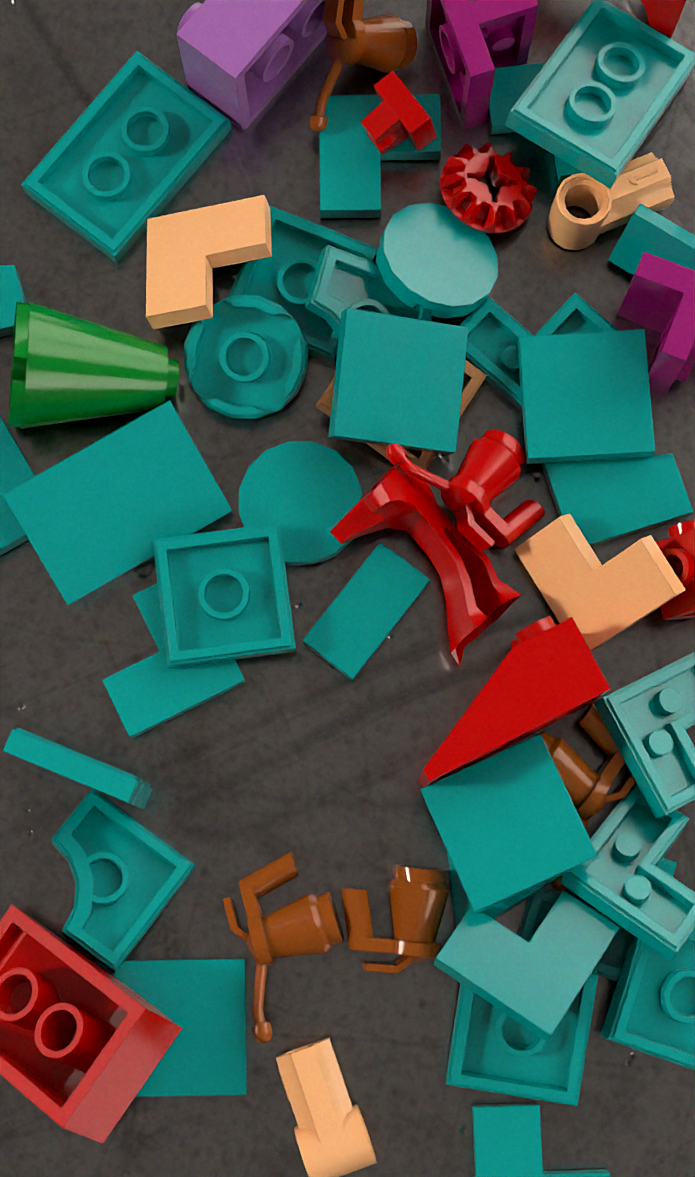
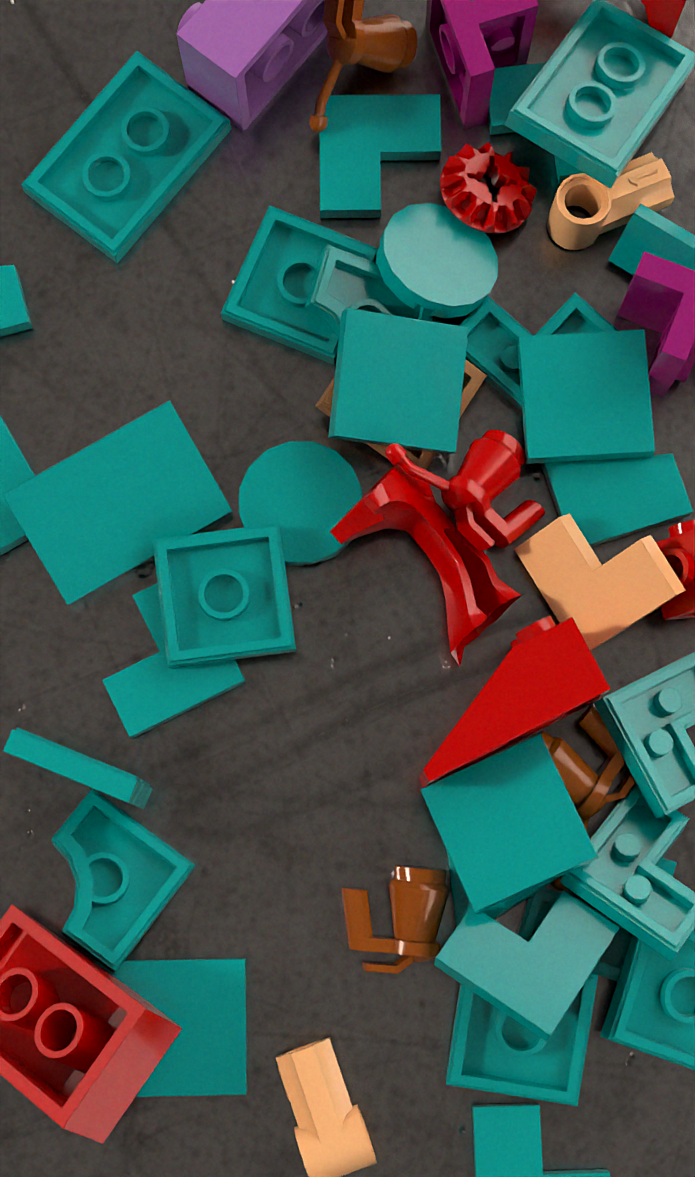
(82, 370): green cone -> none
(190, 244): light nougat tile -> none
(246, 357): teal tile -> none
(297, 929): dark orange piece -> none
(366, 611): teal tile -> none
(397, 117): red tile -> none

